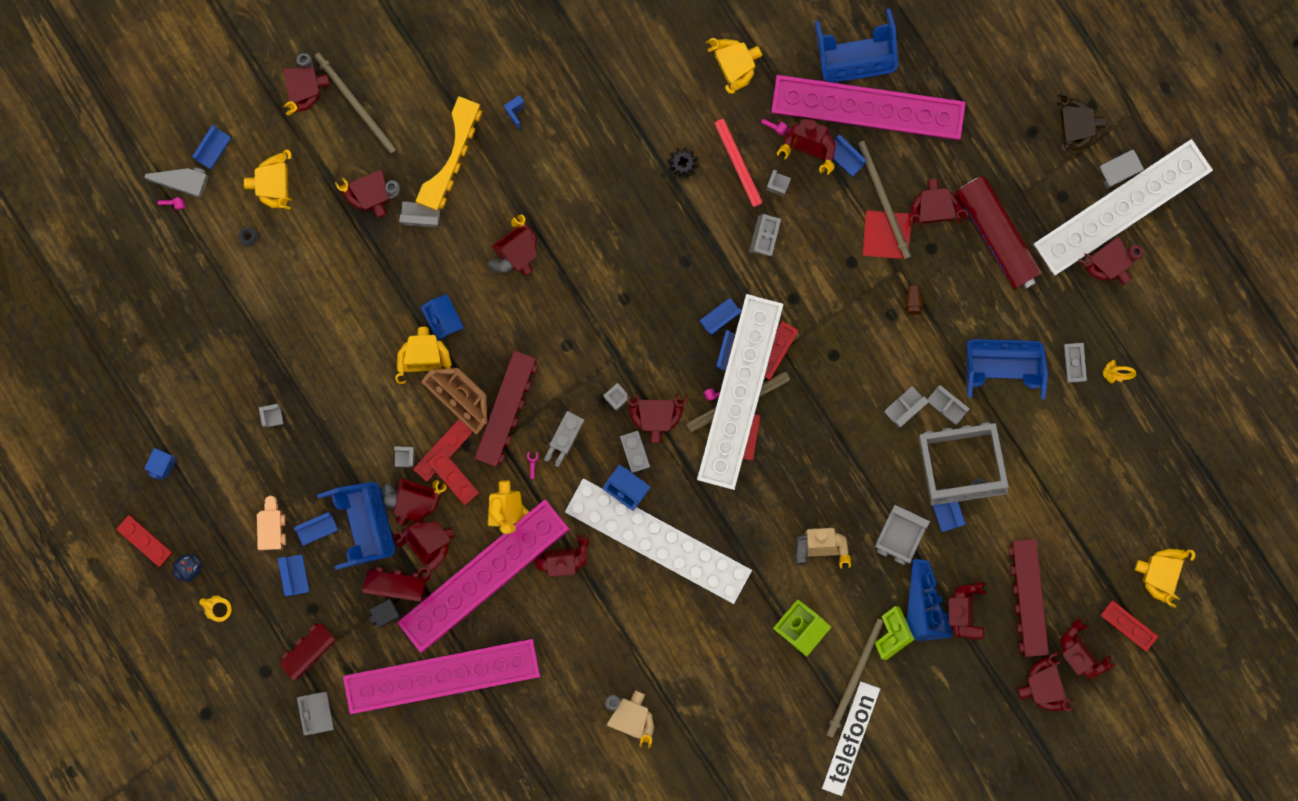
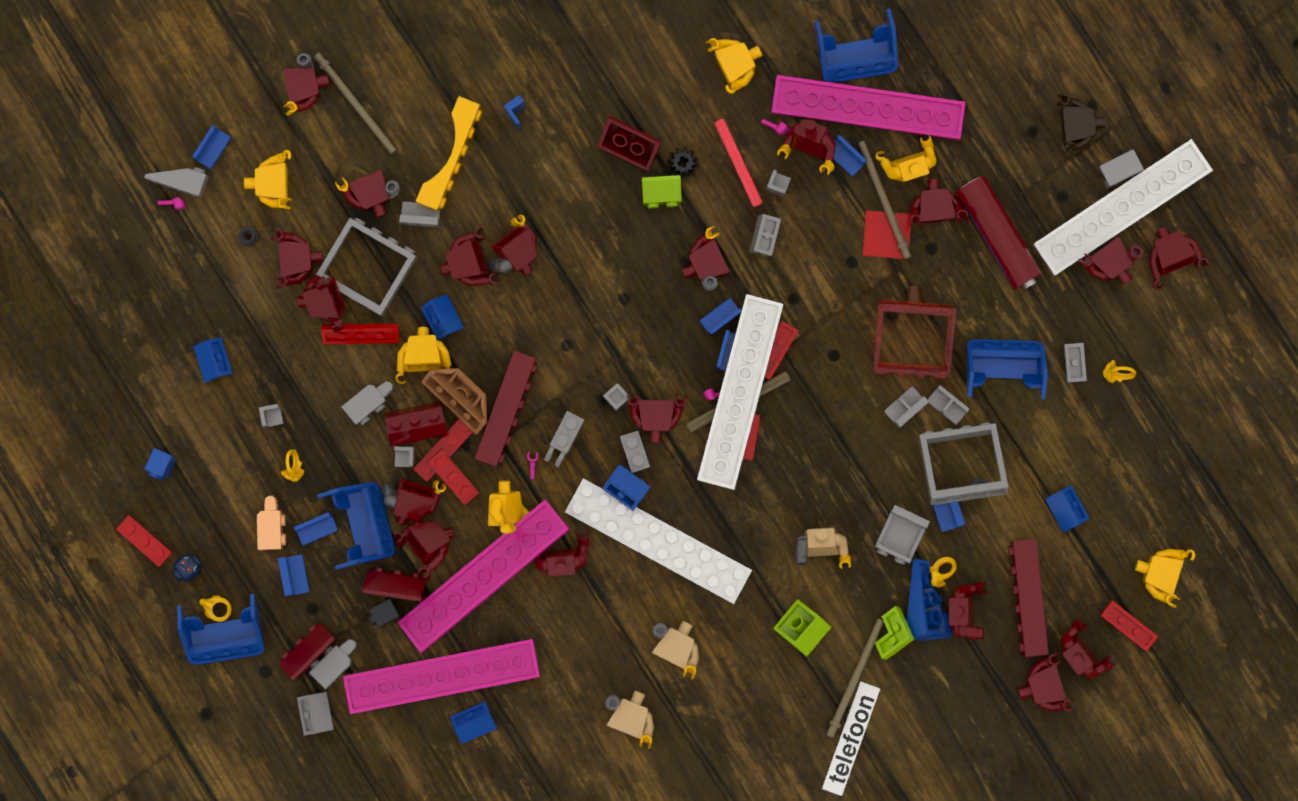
(212, 359): none -> blue panel
(222, 639): none -> blue windscreen
(294, 473): none -> yellow piece
(295, 258): none -> dark red torso
(323, 300): none -> dark red torso
(333, 664): none -> light grey hinge
(361, 334): none -> red plate
(367, 402): none -> light grey hinge
(392, 244): none -> light grey window
(415, 423): none -> dark red slope
(467, 261): none -> dark red torso
(473, 722): none -> blue panel
(629, 143): none -> dark red slope
(661, 191): none -> lime slope
(677, 646): none -> tan torso
(706, 261): none -> dark red torso
(910, 166): none -> yellow torso
(917, 308): none -> clear red window
(937, 578): none -> yellow piece
(1067, 508): none -> blue panel
(1173, 253): none -> dark red torso

